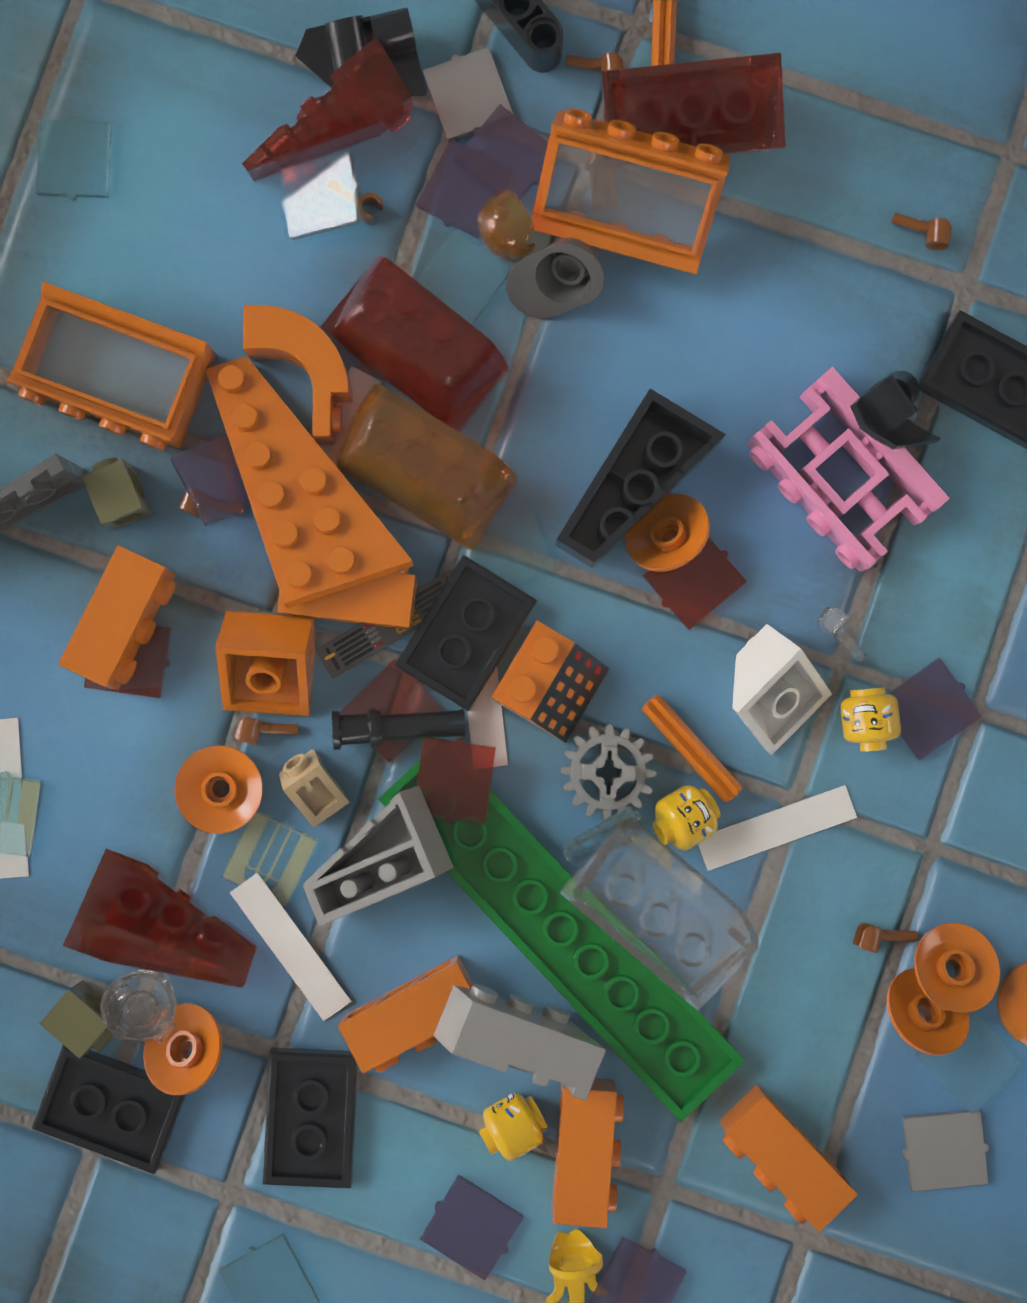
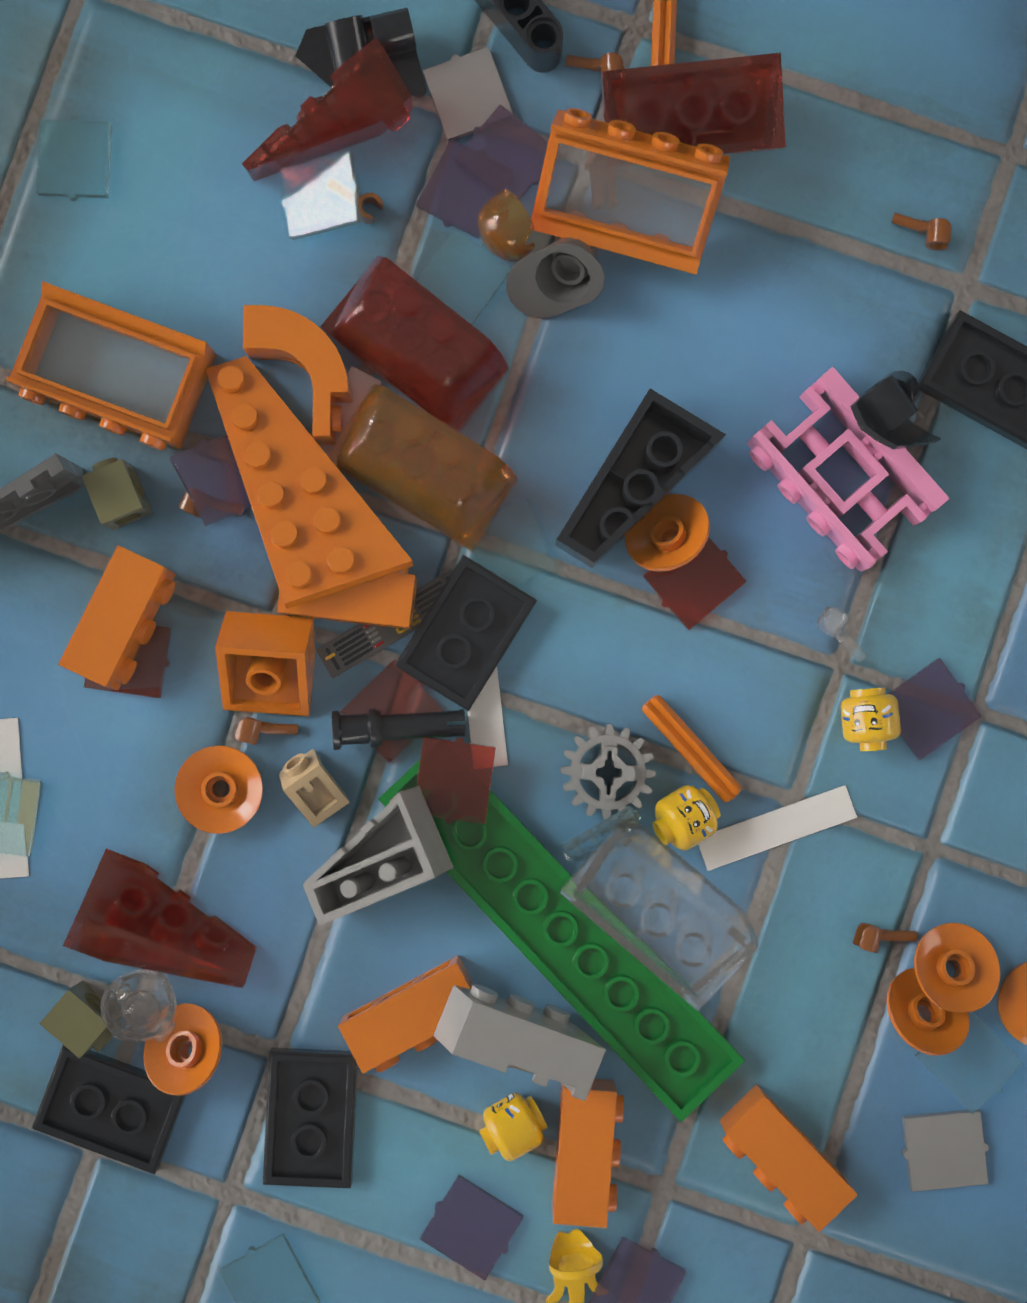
(272, 851): clear light blue piece -> none
(290, 947): white sticker -> none
(550, 682): orange slope -> none
(775, 688): white slope -> none

